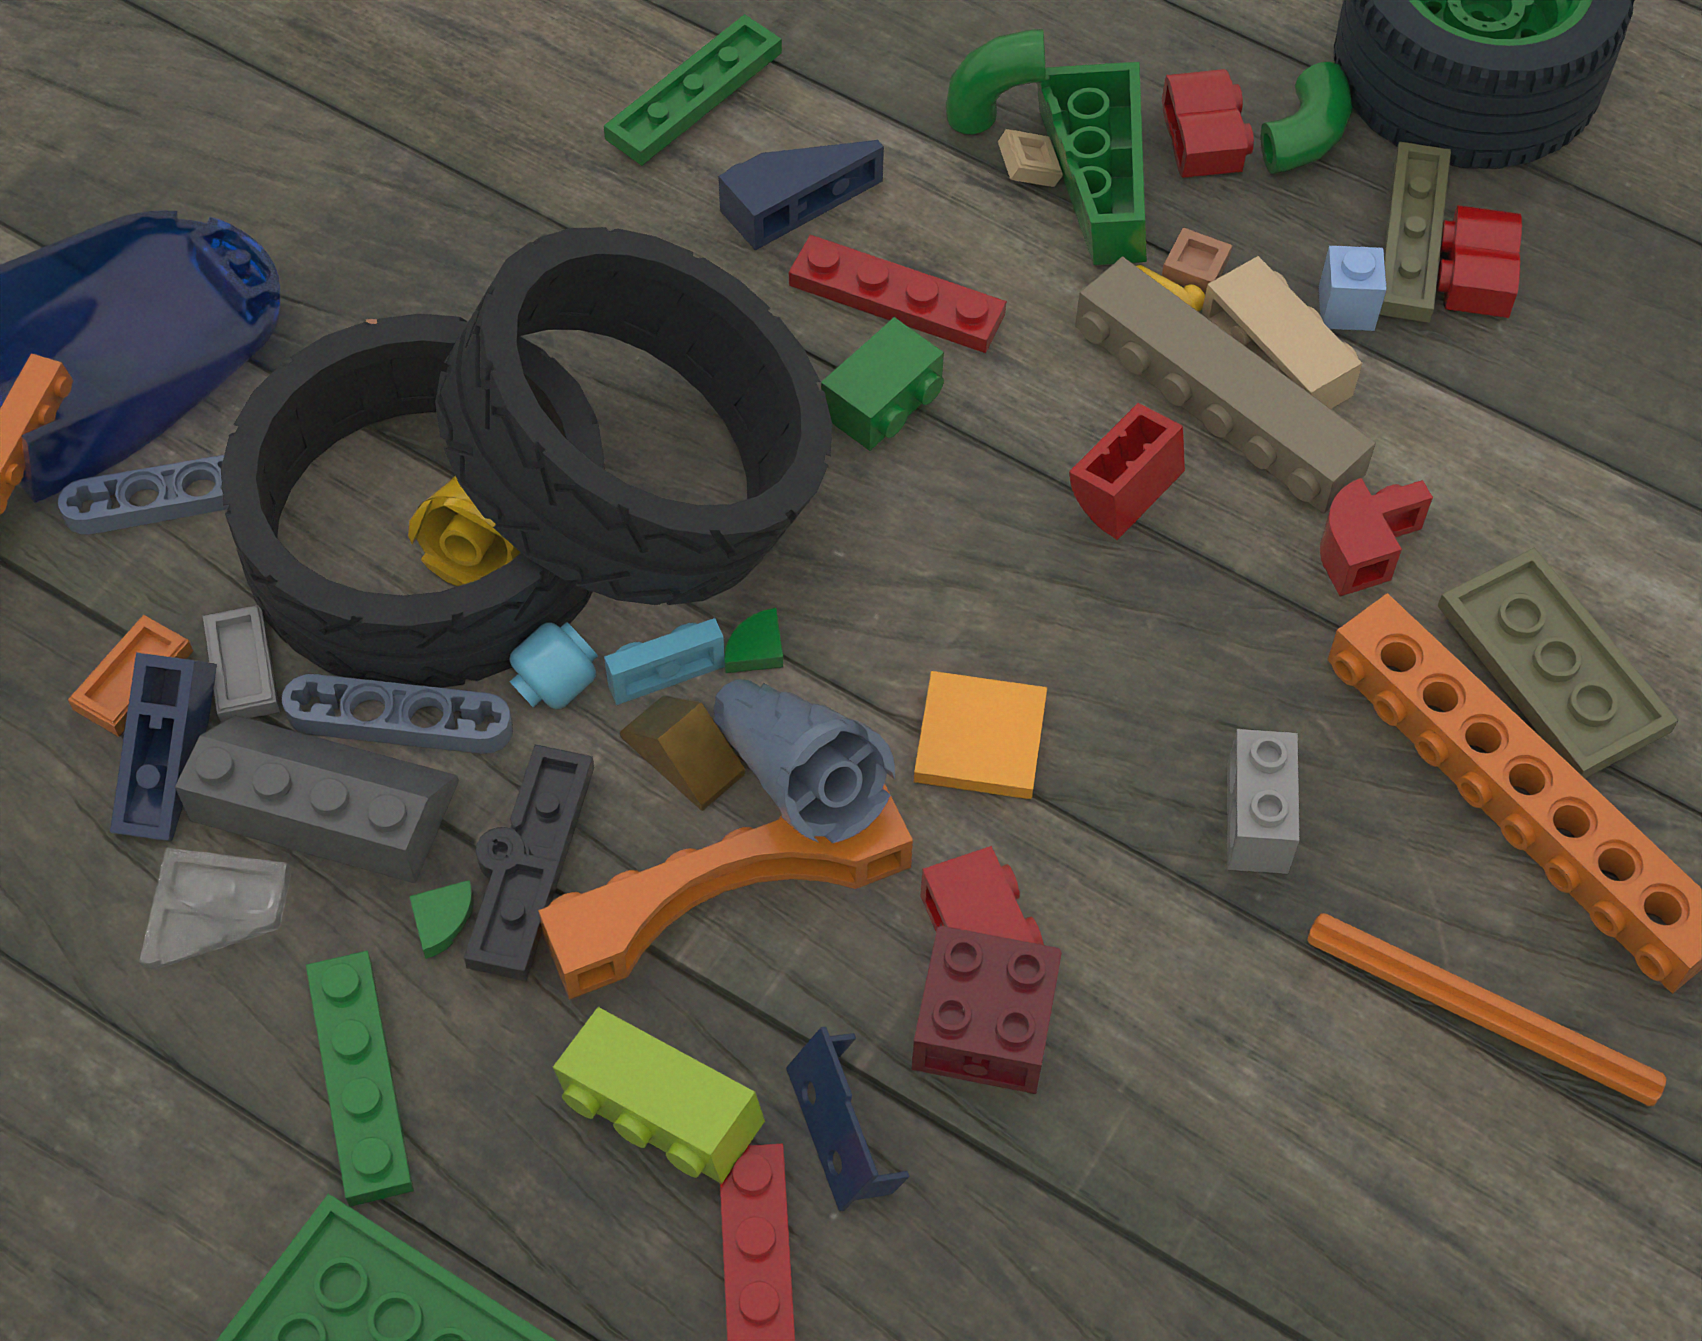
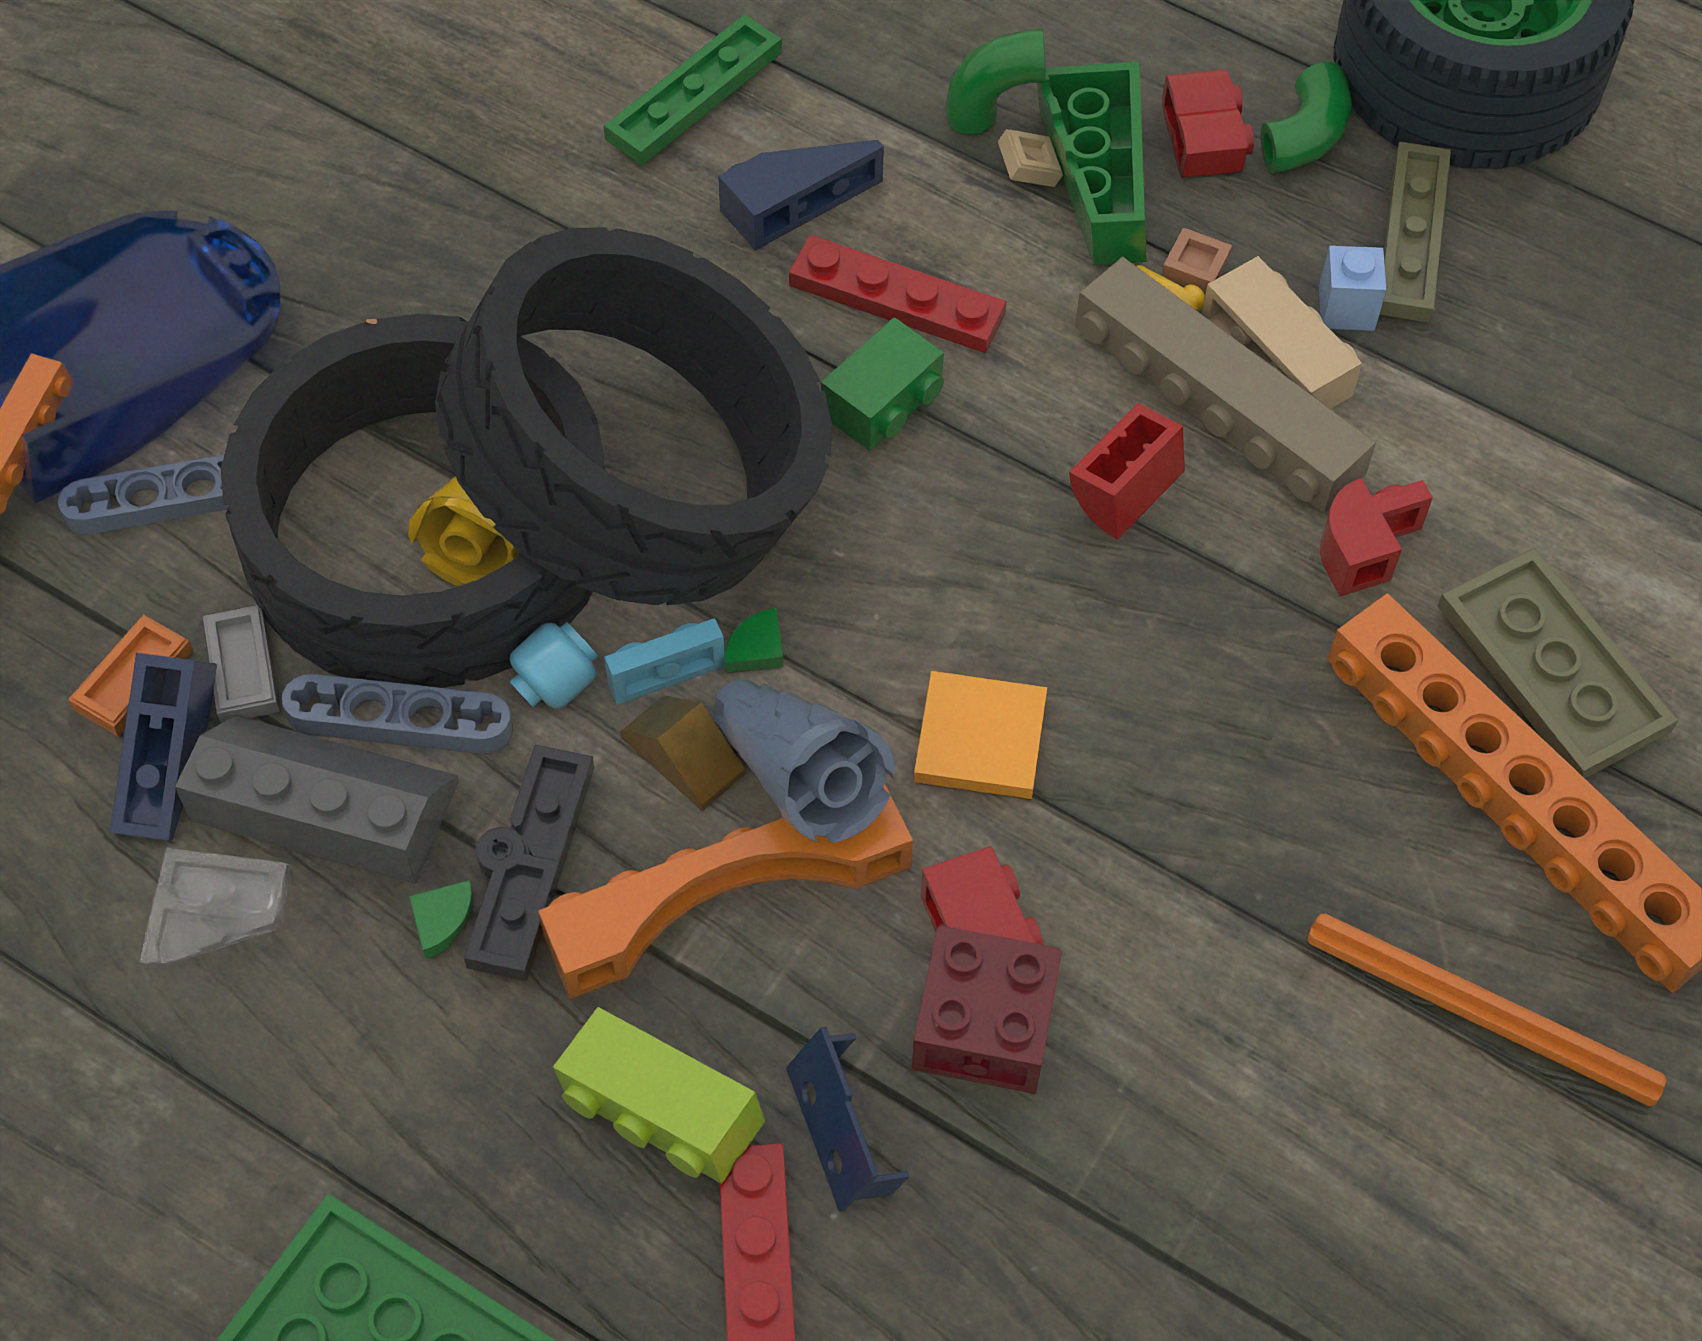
(359, 1079): green plate -> none
(1262, 801): light grey brick -> none
(1480, 261): red brick -> none

